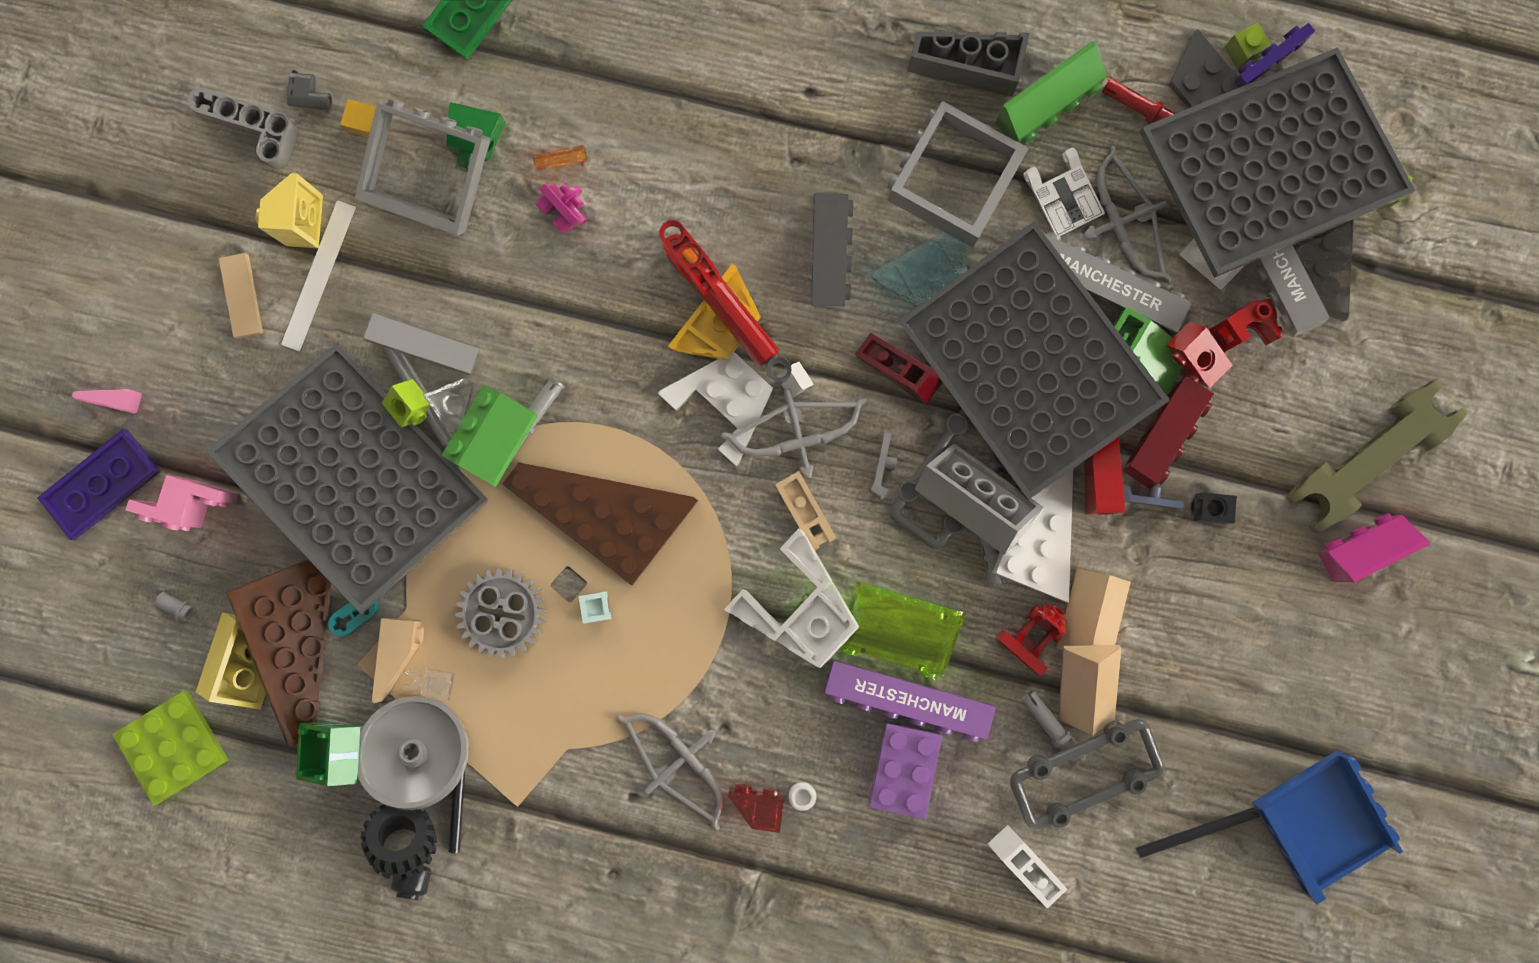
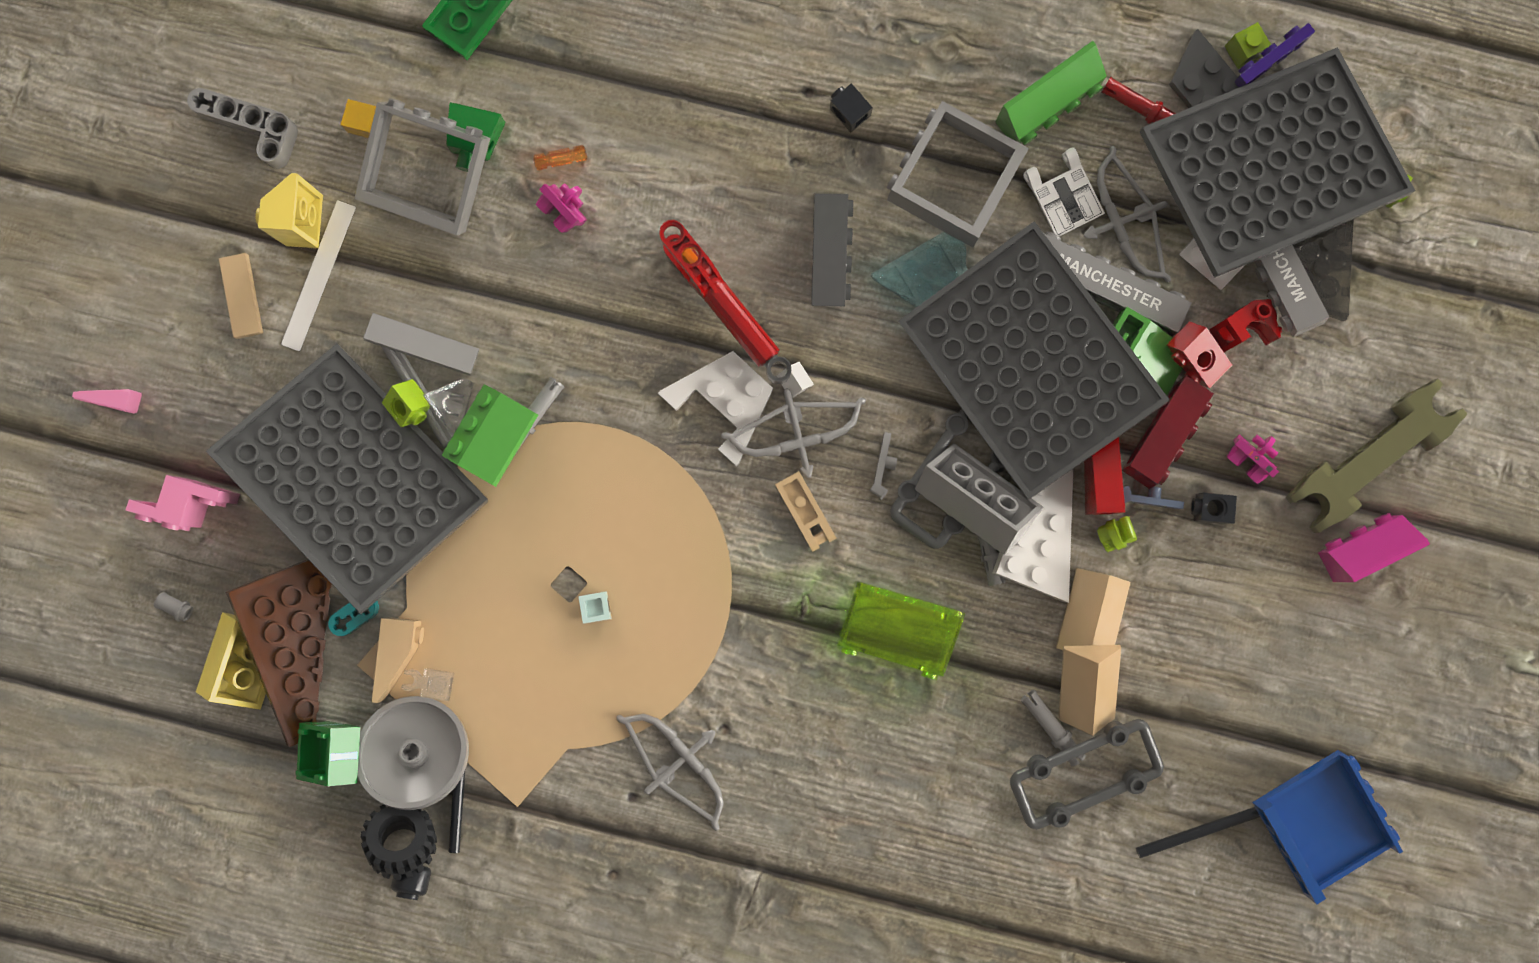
(98, 484): dark purple tile -> none
(170, 747): lime plate -> none
(302, 92): dark grey piece -> none
(495, 637): light grey gear -> none
(608, 518): reddish brown wing -> none
(705, 332): yellow wing -> none
(758, 808): clear red slope -> none
(802, 796): white plate -> none
(818, 624): white wing -> none
(850, 107): none -> black brick
(899, 368): dark red slope -> none
(904, 769): medium lavender brick -> none
(909, 699): medium lavender brick -> none
(971, 59): dark grey wedge -> none
(1027, 866): white slope -> none
(1051, 620): red tile -> none
(1116, 534): none -> lime piece
(1263, 467): none -> dark pink hips

